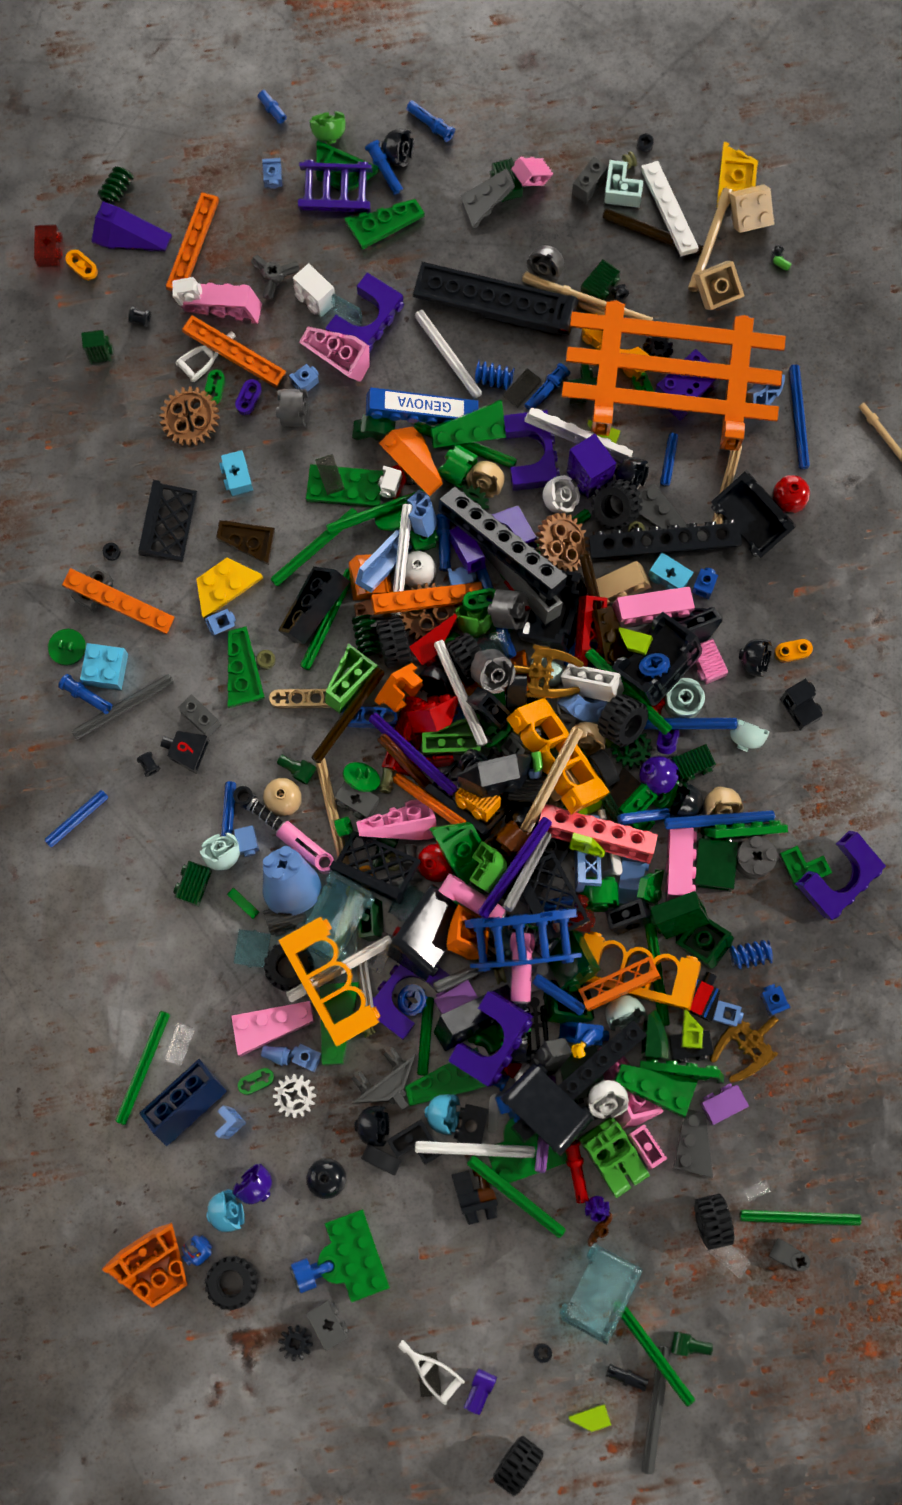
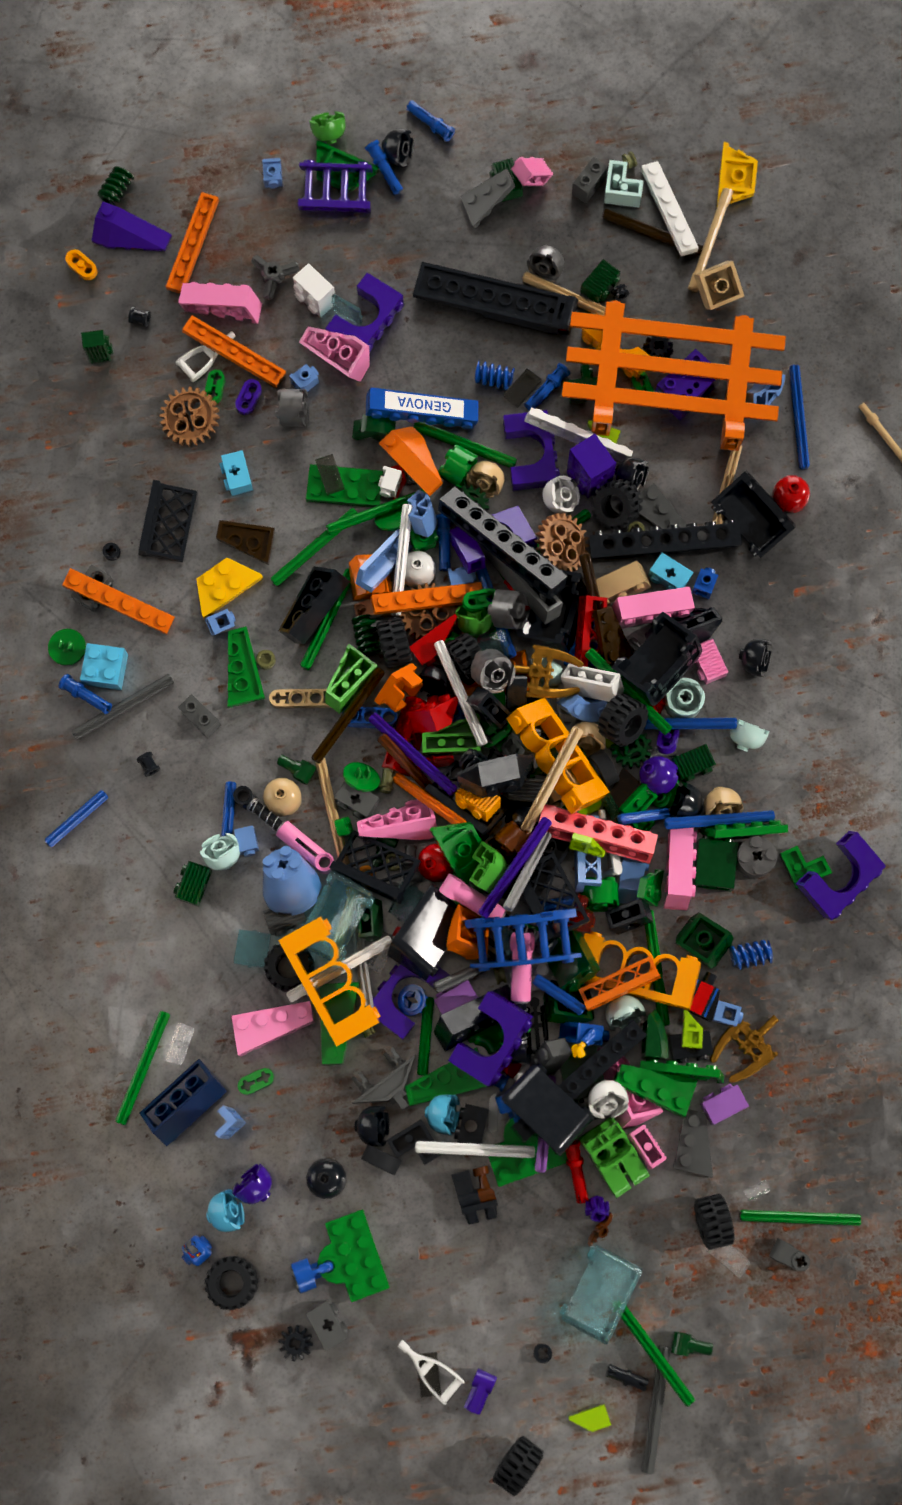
(47, 246): clear red brick -> none
(150, 1266): orange wedge -> none
(186, 290): white brick -> none
(186, 749): black torso -> none
(243, 903): green beam -> none
(272, 106): blue pin -> none
(278, 1055): medium blue cone -> none
(297, 1087): white gear -> none
(313, 1057): medium blue brick -> none
(379, 224): green wing -> none
(448, 354): white axle -> none
(479, 425): green wing -> none
(516, 1196): green axle -> none
(537, 762): bright green arm -> none
(566, 290): tan bar -> none
(636, 641): lime tile -> none
(650, 141): black bush -> none
(657, 659): blue gear -> none
(669, 459): blue axle -> none
(679, 915): dark green brick -> none
(751, 208): tan brick -> none
(771, 1006): blue brick -> none
(778, 259): arm -> none
(794, 650): light orange plate -> none
(800, 704): black brick -> none

